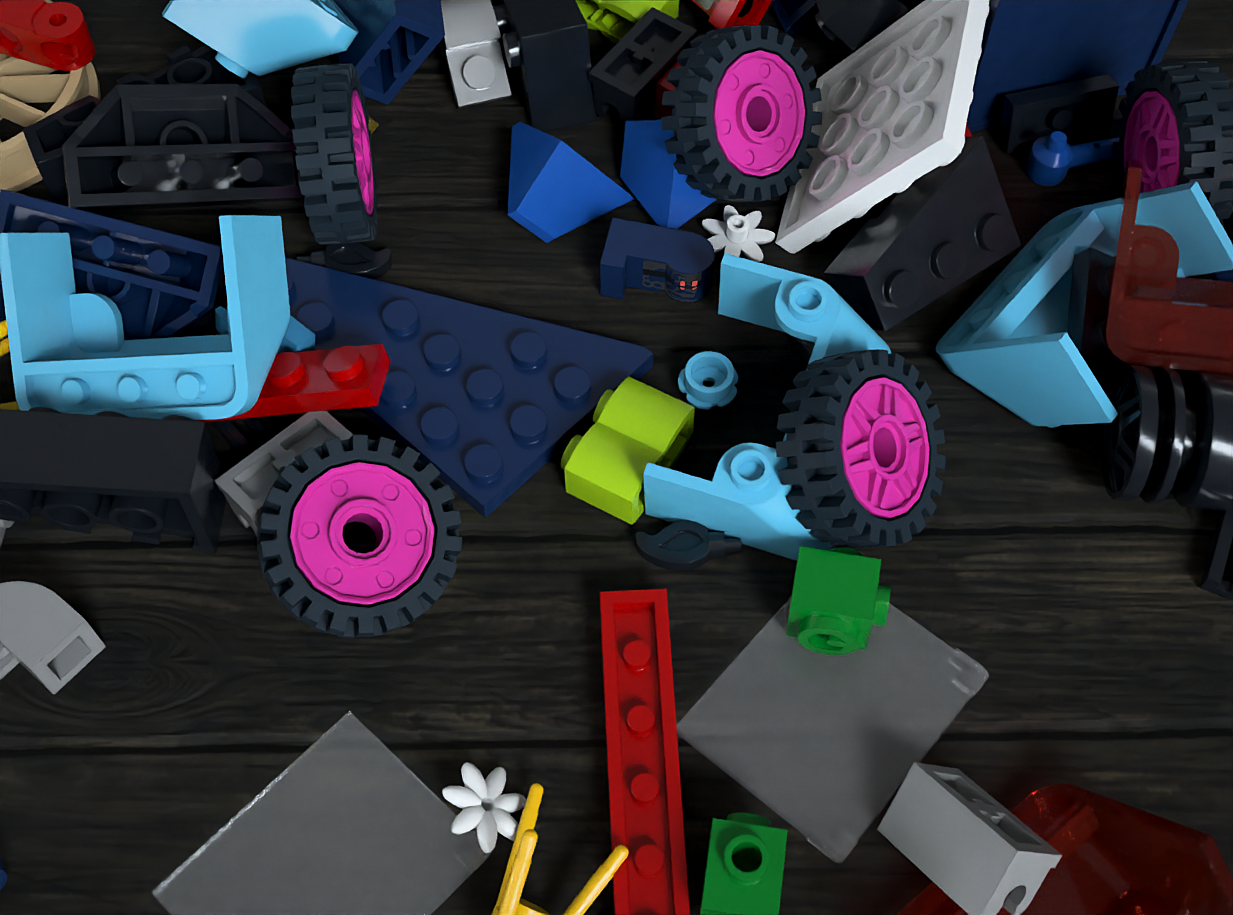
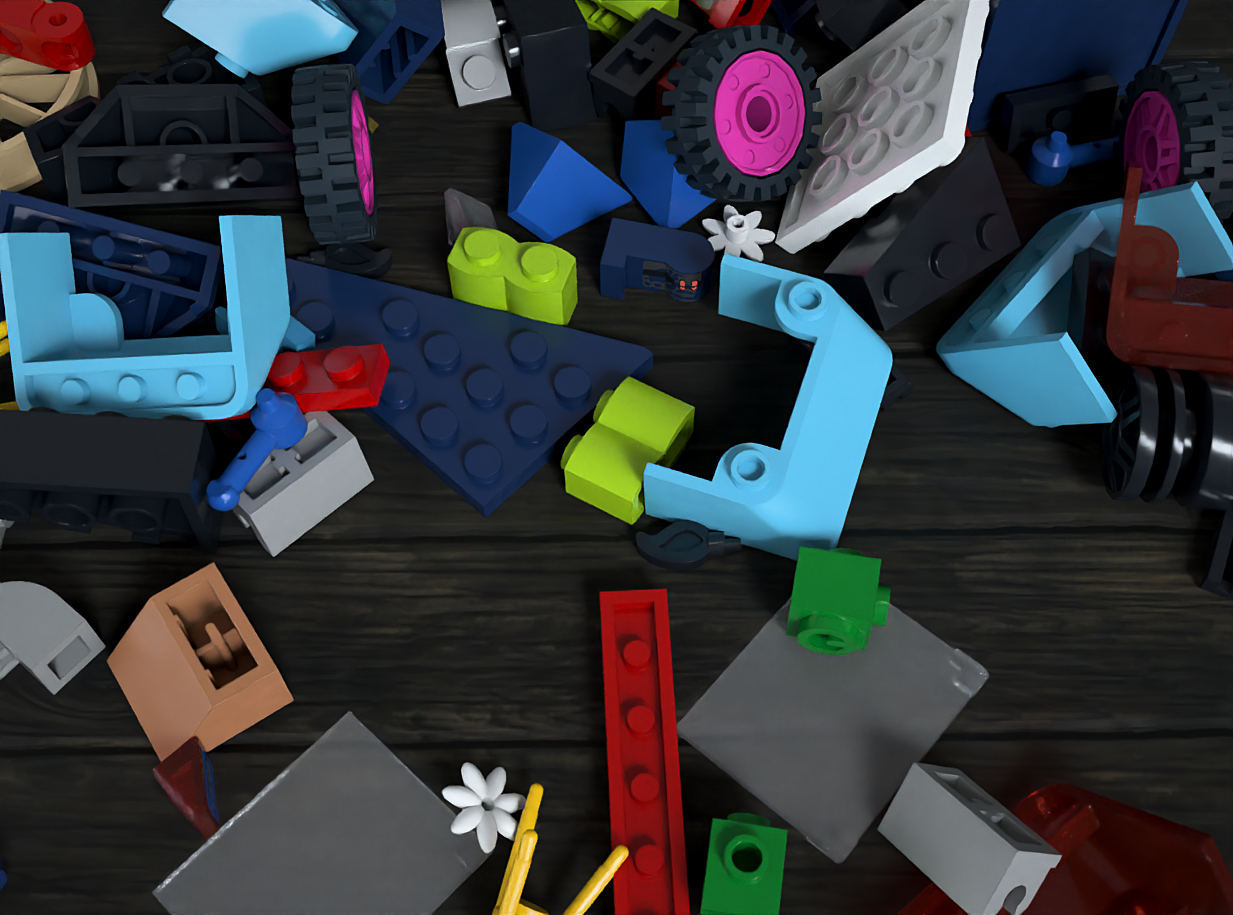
(190, 785): none -> clear red slope
(196, 666): none -> nougat slope
(278, 426): none -> blue piece
(370, 484): wheel -> none
(465, 212): none -> clear slope
(513, 276): none -> lime brick
(712, 368): medium azure plate -> none
(861, 449): black wheel -> none

